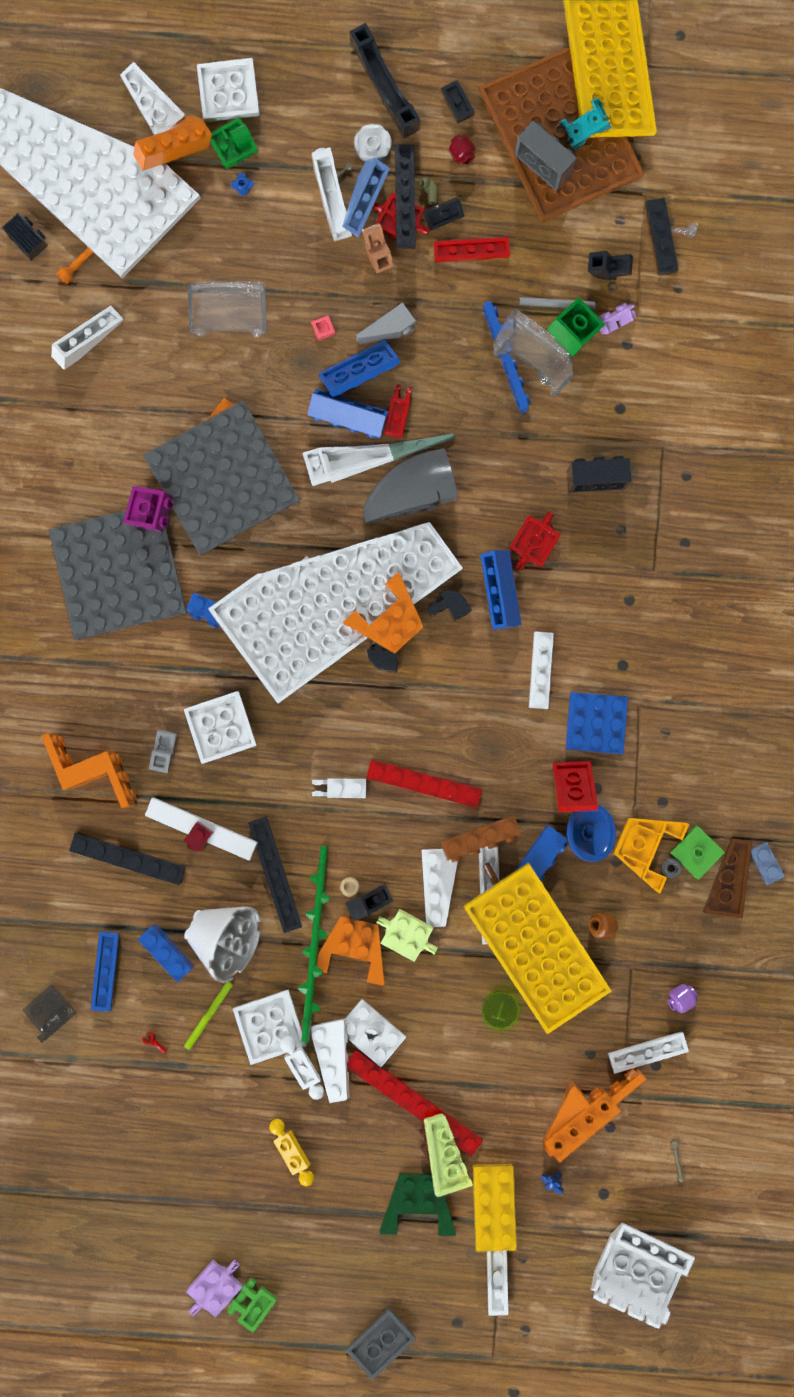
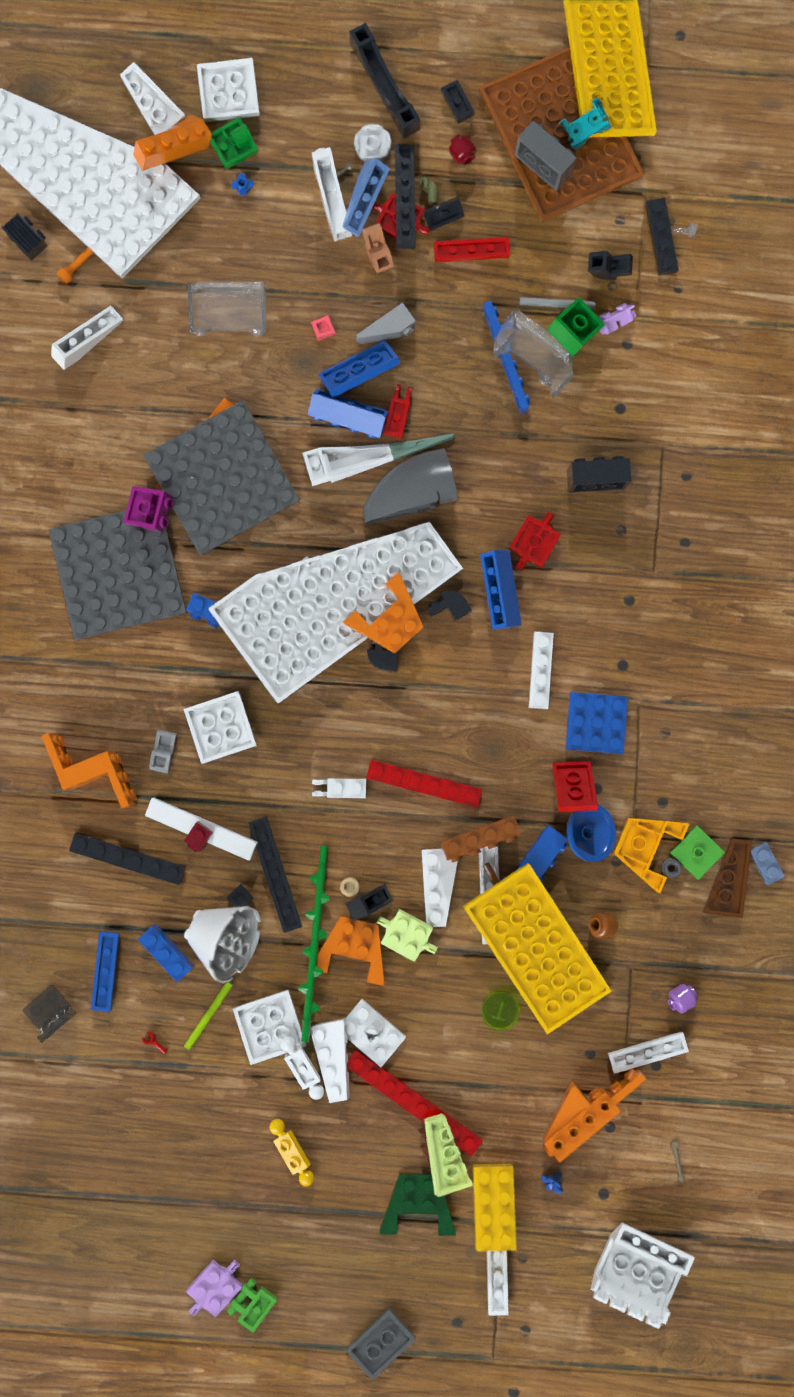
(240, 896): none -> black plate

